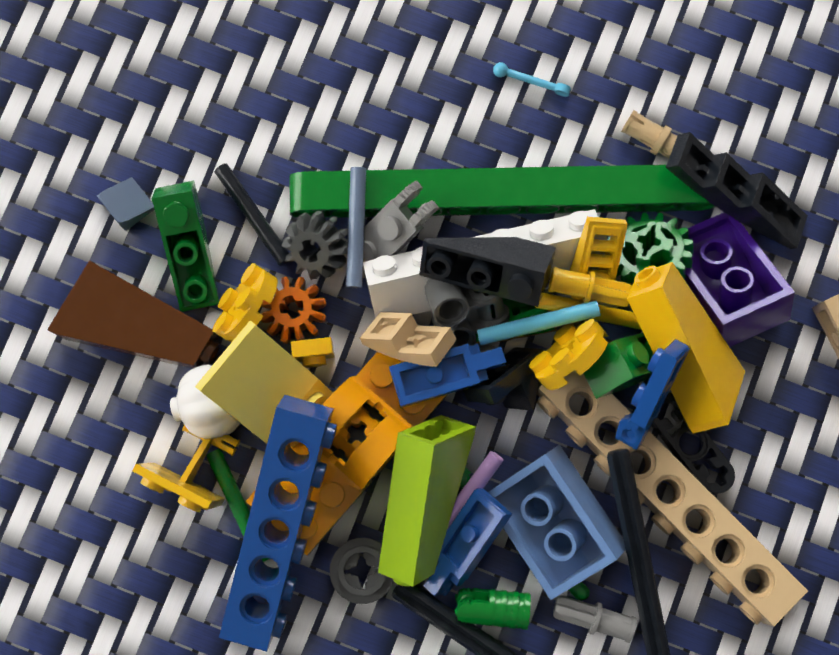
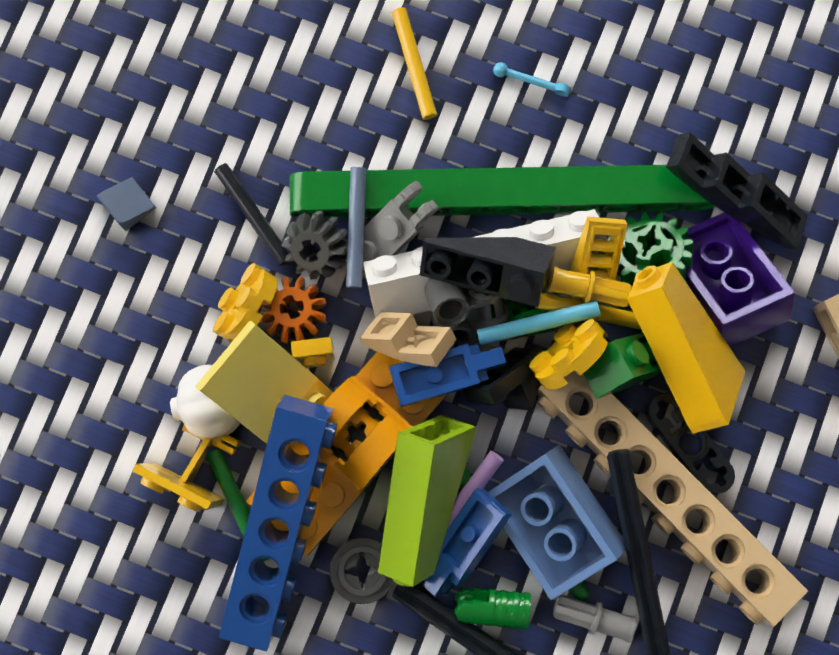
(125, 319): reddish brown slope -> none
(186, 245): green slope -> none
(414, 63): none -> yellow bar
(651, 396): blue hinge -> none
(659, 139): tan pin -> none

